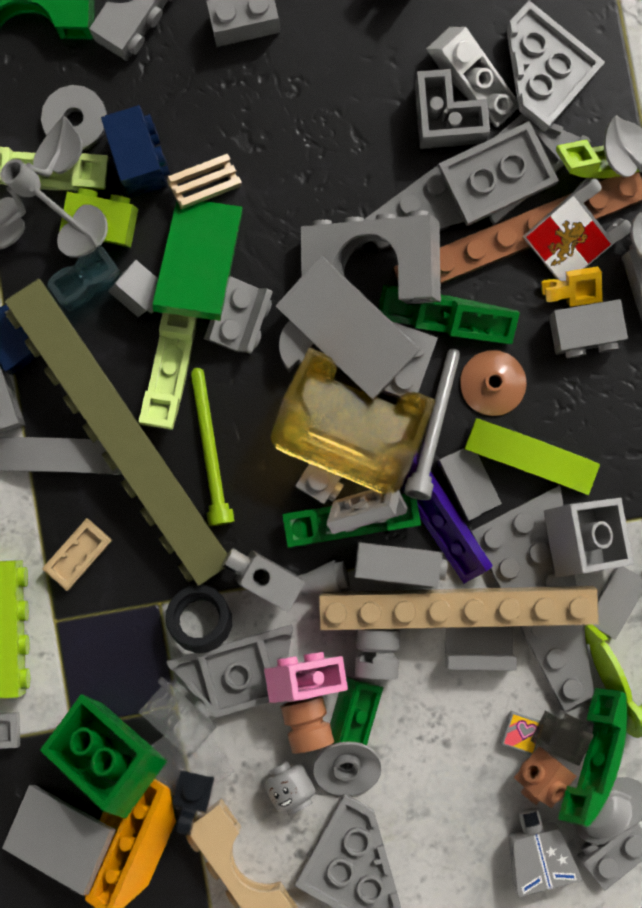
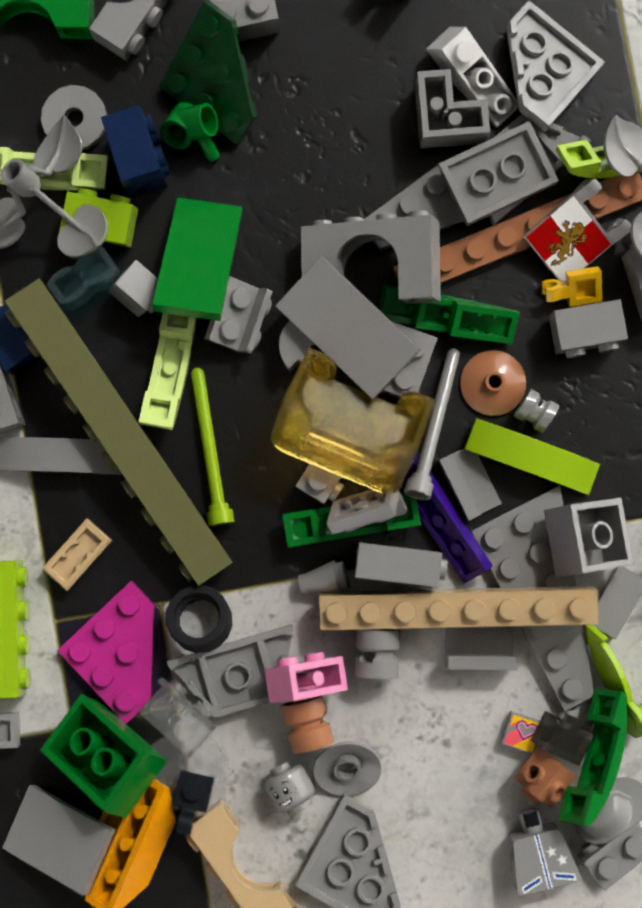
(117, 651): none -> dark pink plate
(189, 124): none -> green piece
(190, 173): tan tile -> none
(213, 72): none -> dark green plate
(275, 585): light grey torso -> none
(355, 711): green slope -> none
(536, 411): none -> light grey wheel

